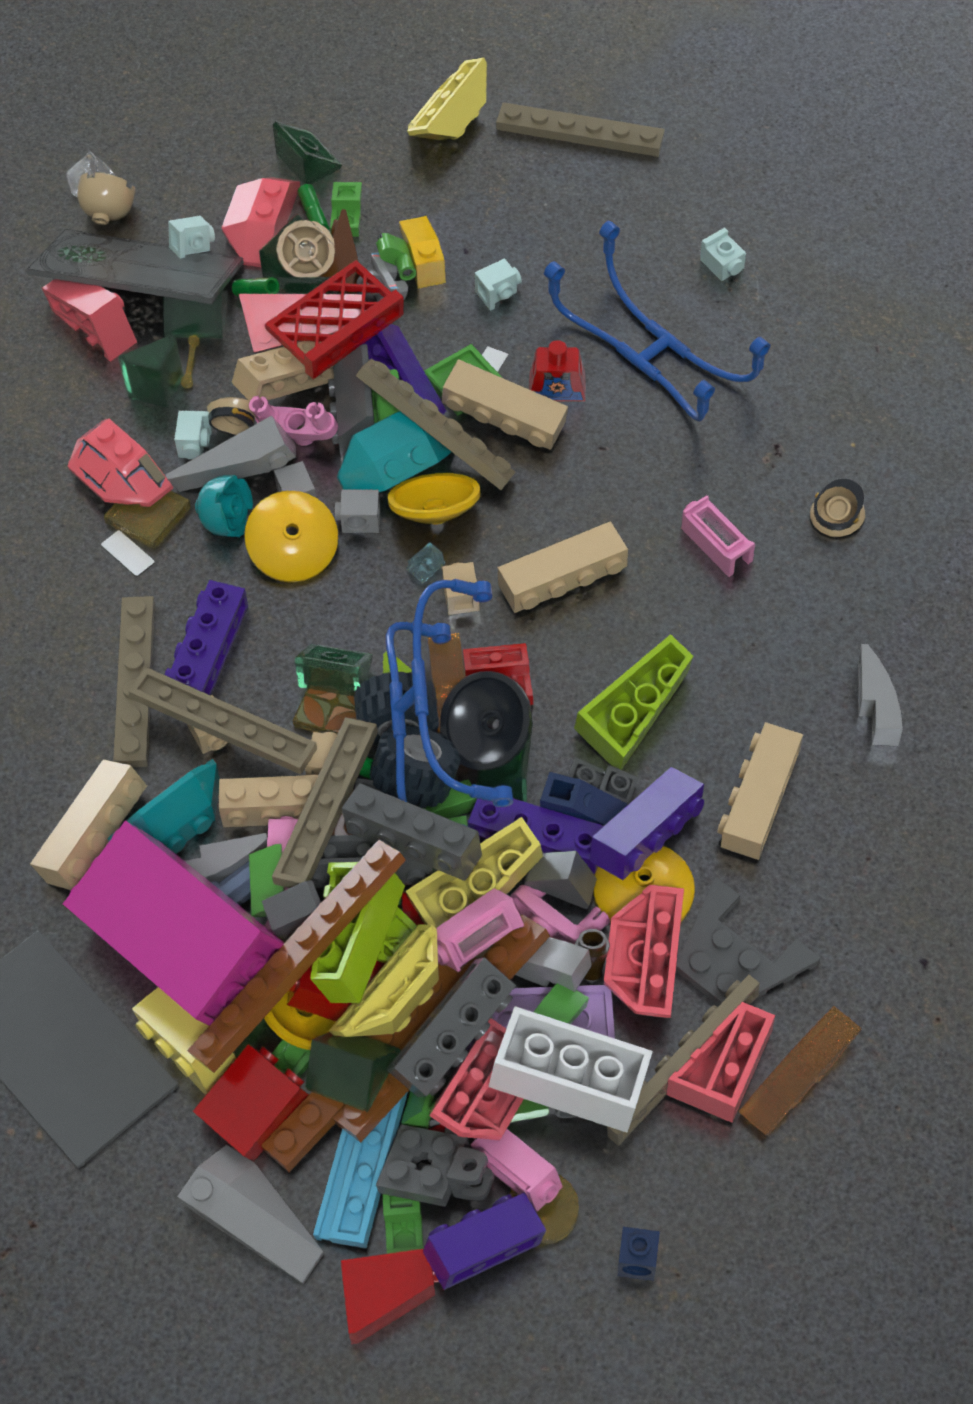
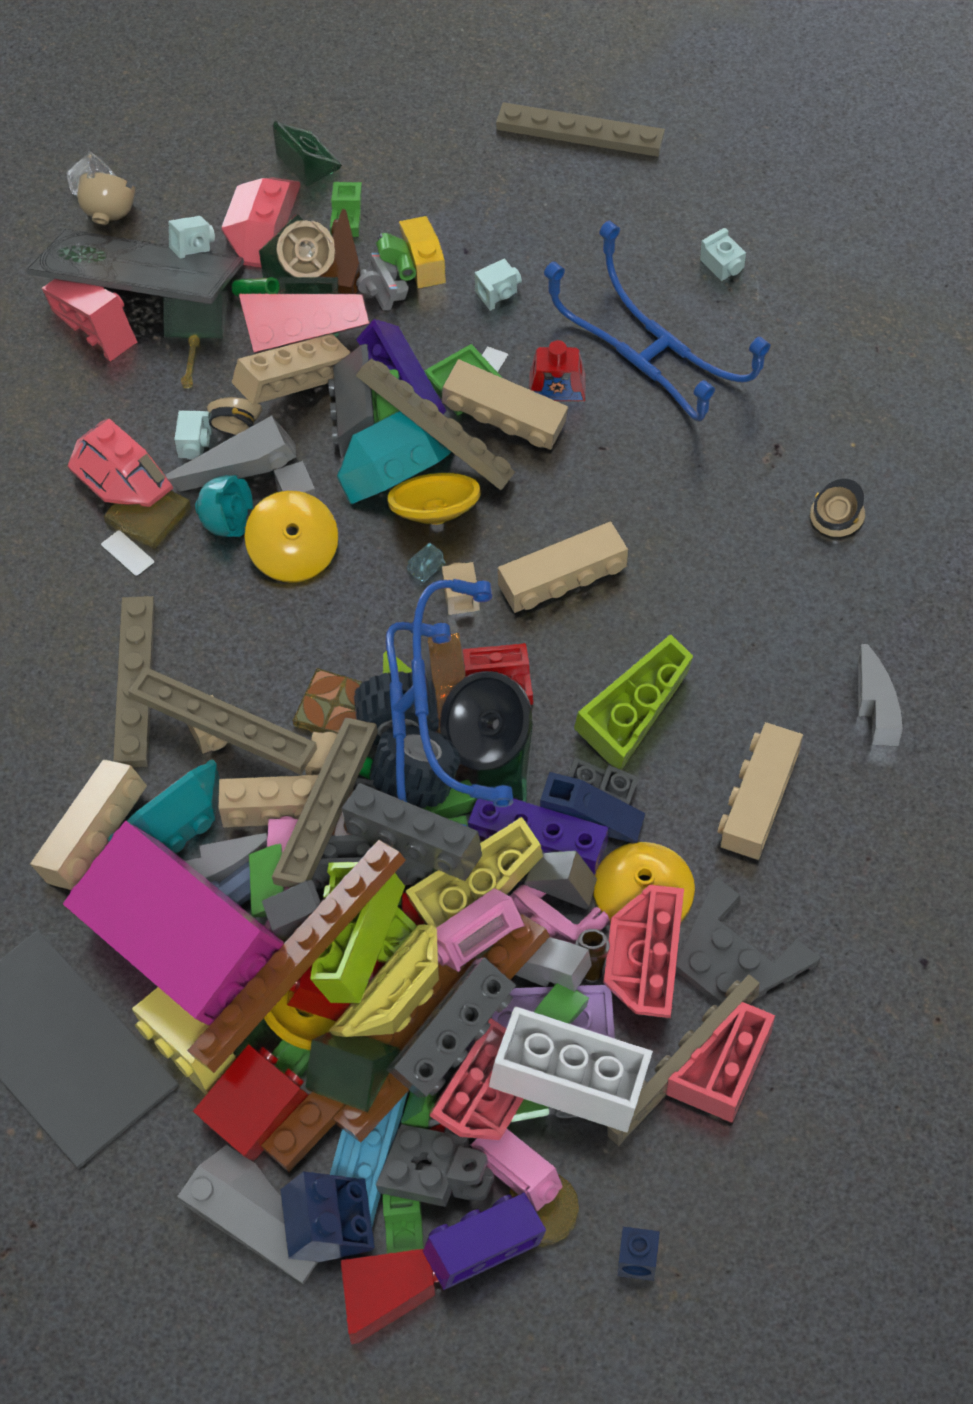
(152, 372): clear green slope -> none
(209, 636): dark purple brick -> none
(311, 205): green piece -> none
(316, 420): bright pink connector -> none
(326, 1217): none -> dark blue slope
(332, 669): clear green slope -> none
(354, 330): red fence -> none
(359, 511): light grey brick -> none
(453, 103): light yellow wedge -> none
(647, 823): brick -> none
(716, 535): bright pink window -> none
(800, 1070): clear orange slope -> none

